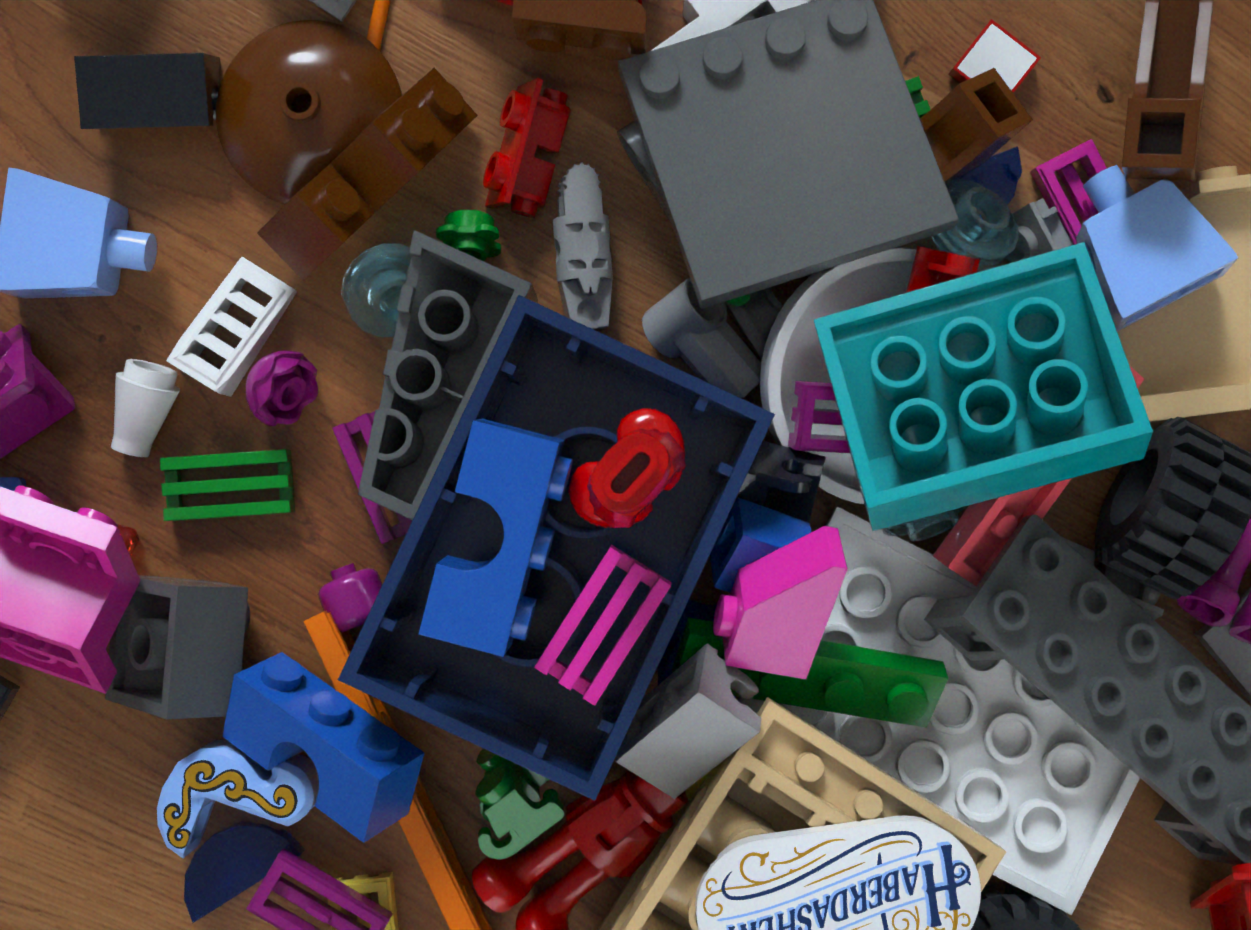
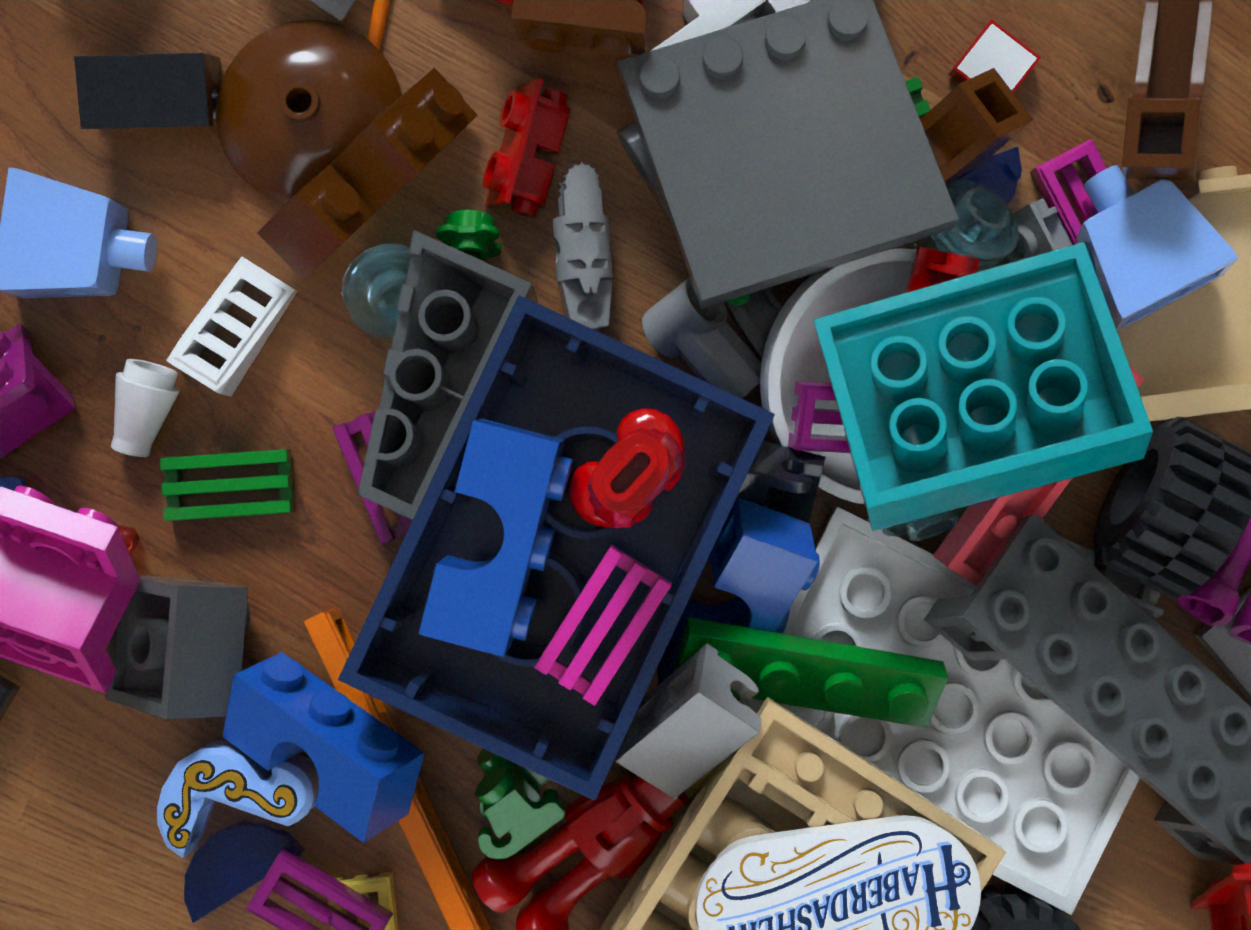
(281, 387): magenta plate -> none
(350, 595): magenta piece -> none
(782, 605): dark pink slope -> none

